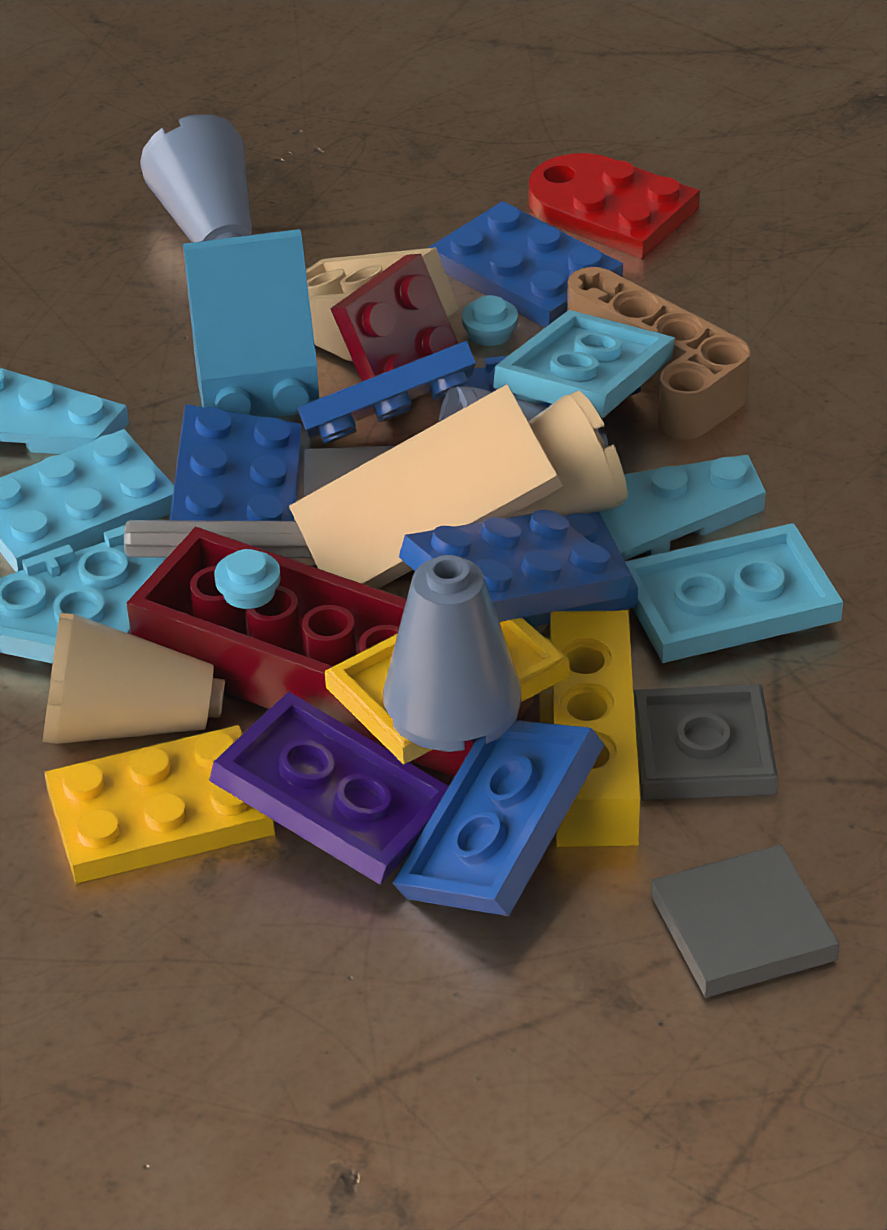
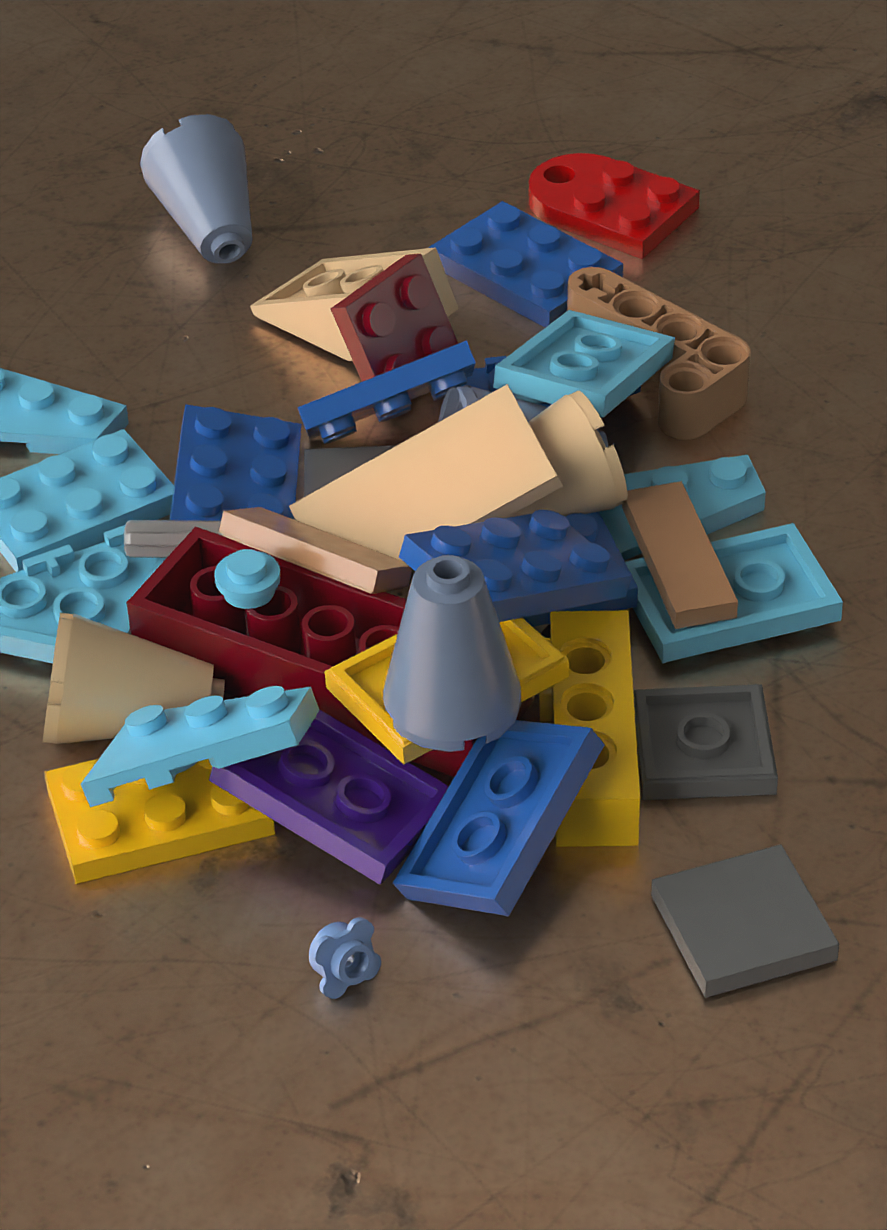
(169, 741): none -> medium azure wing
(252, 323): dark azure slope -> none
(315, 550): none -> medium nougat tile
(344, 956): none -> medium blue plate
(489, 320): medium azure plate -> none
(679, 555): none -> medium nougat tile

